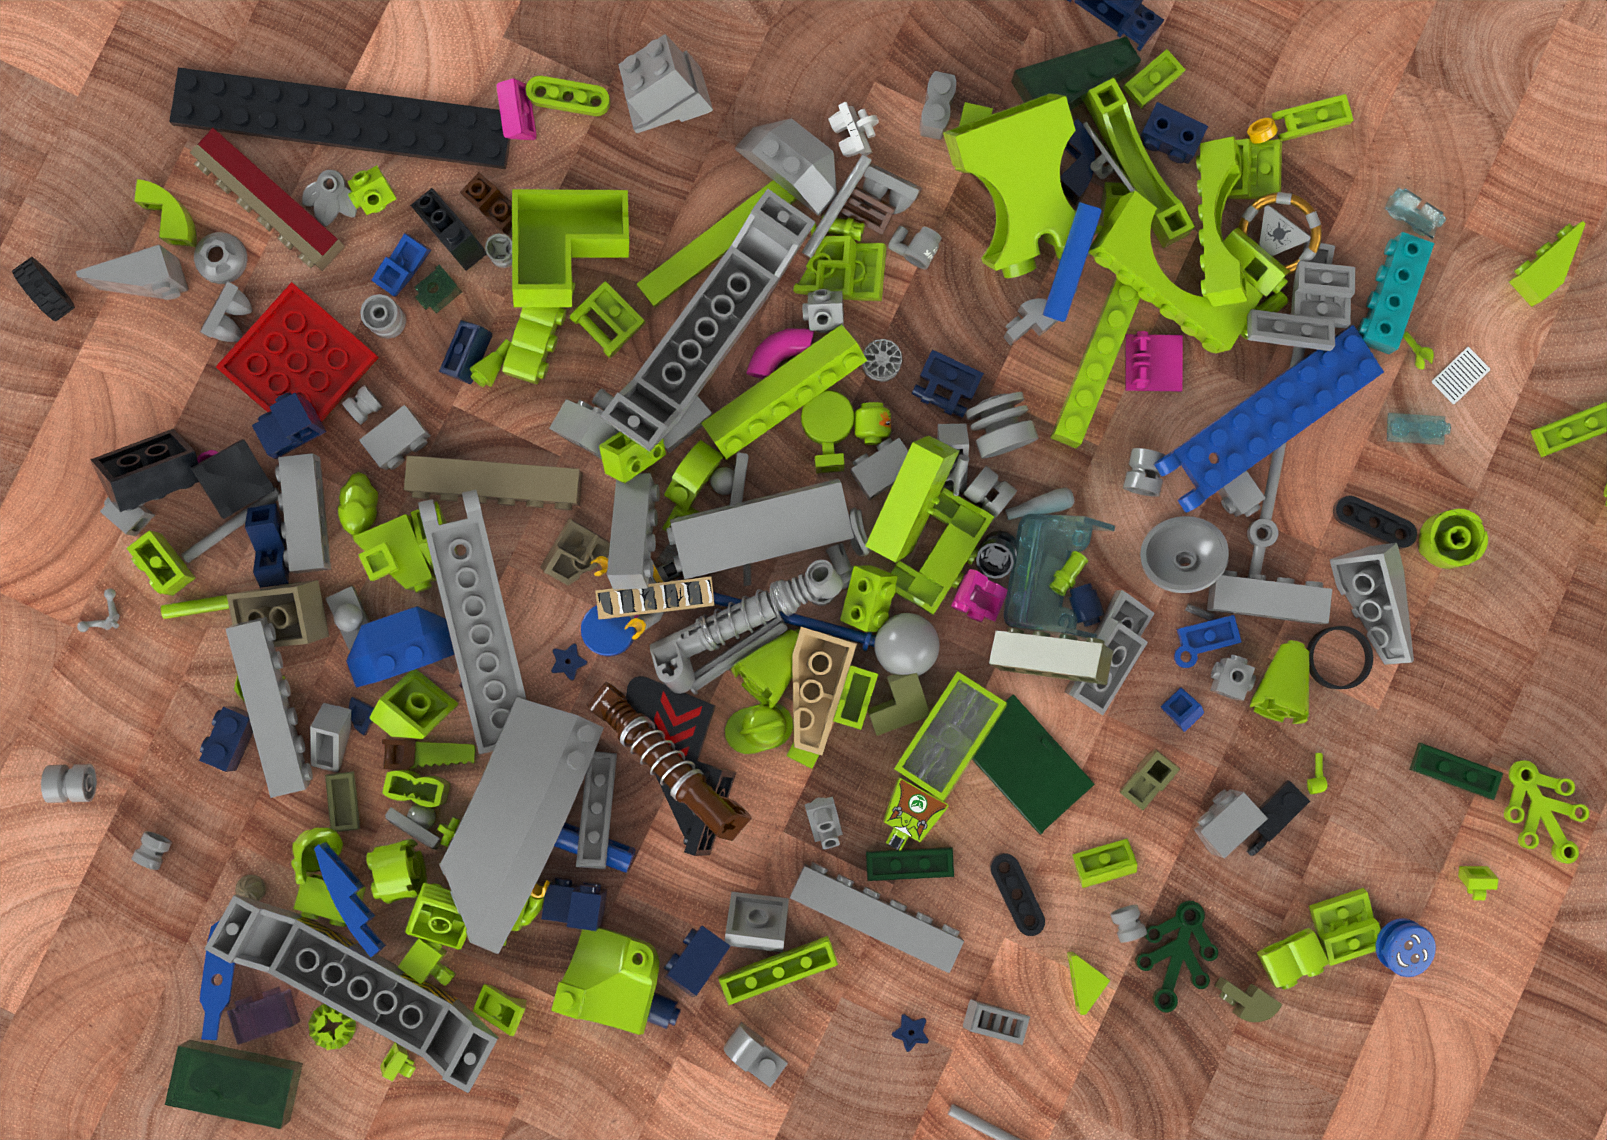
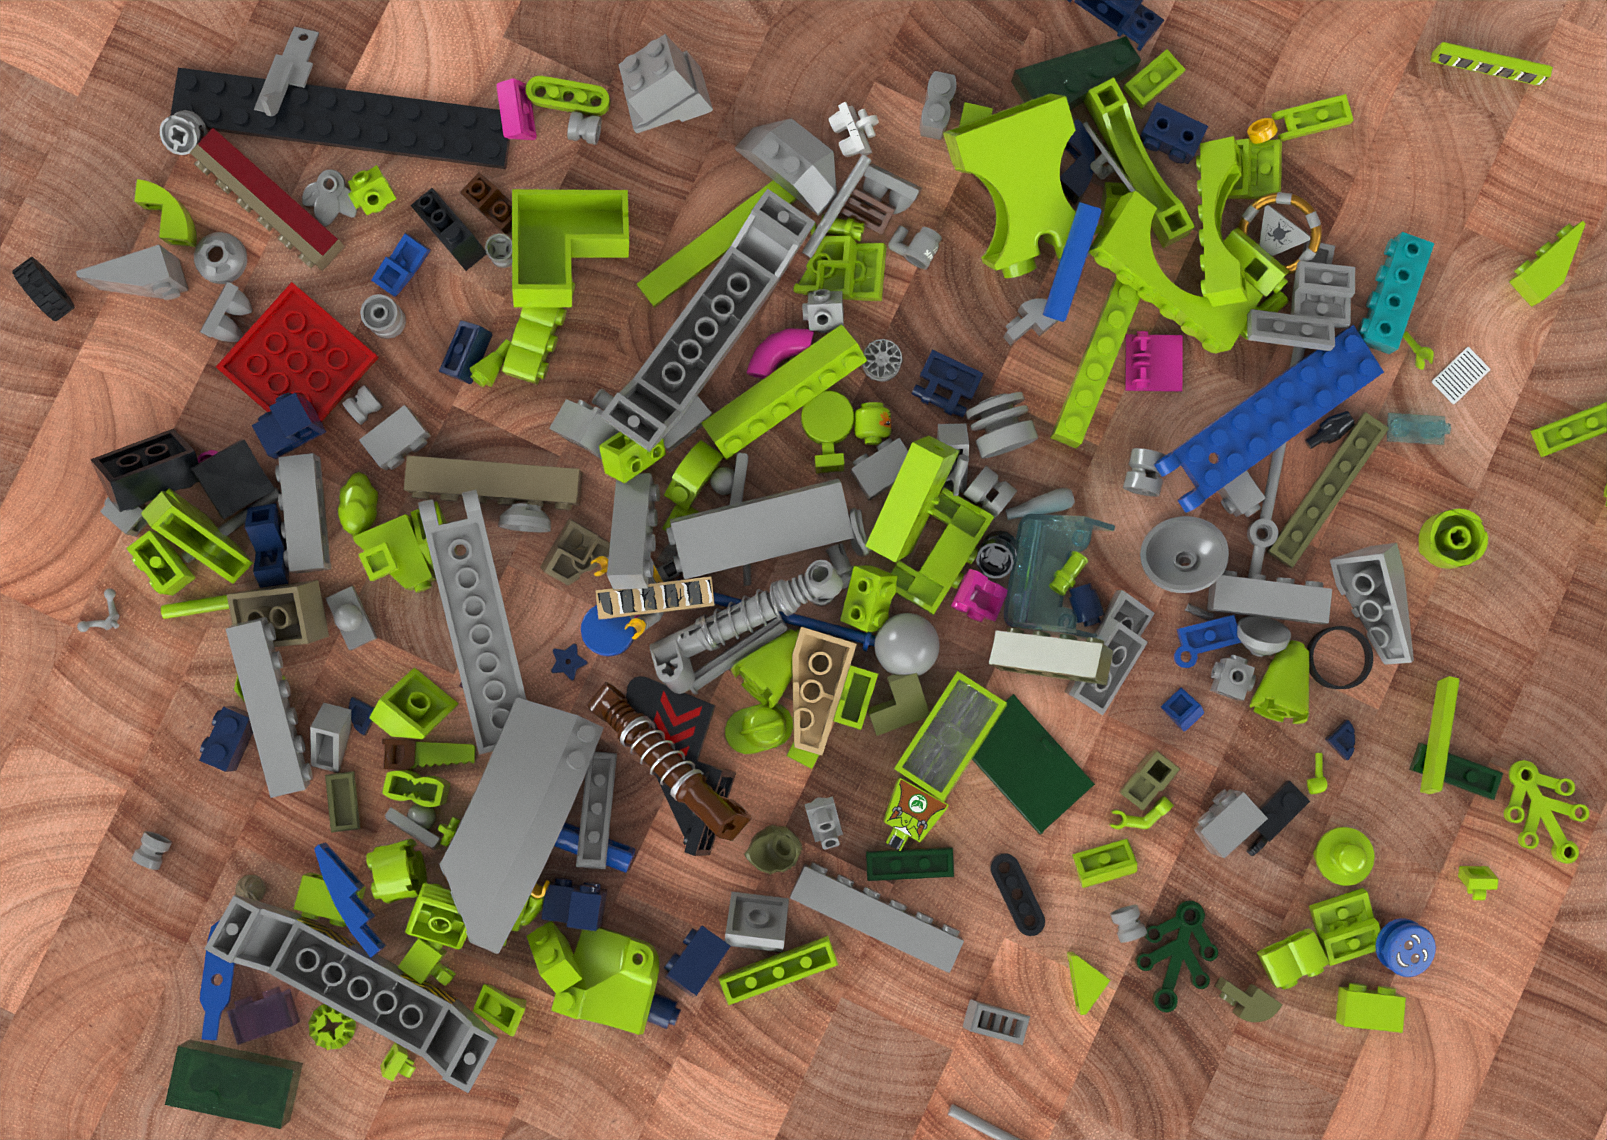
(62, 783): light grey wheel -> none
(186, 123): none -> light grey wheel
(196, 534): none -> lime brick
(287, 69): none -> light grey piece
(304, 853): lime hat -> none
(398, 645): blue wedge -> none
(446, 292): clear green brick -> none
(525, 518): none -> light grey piece
(554, 957): none -> lime brick
(586, 128): none -> light grey wheel
(614, 312): lime plate -> none
(752, 1055): light grey brick -> none
(774, 849): none -> olive hair
(911, 1024): dark blue plate -> none
(1161, 807): none -> lime arm
(1263, 635): none -> light grey piece
(1327, 490): none -> olive plate
(1331, 429): none -> black piece
(1343, 739): none -> dark blue tile
(1344, 856): none -> lime plate
(1370, 1008): none -> lime brick
(1386, 521): black plate -> none
(1403, 207): clear light blue hinge -> none
(1439, 735): none -> lime tile
(1491, 63): none -> lime tile

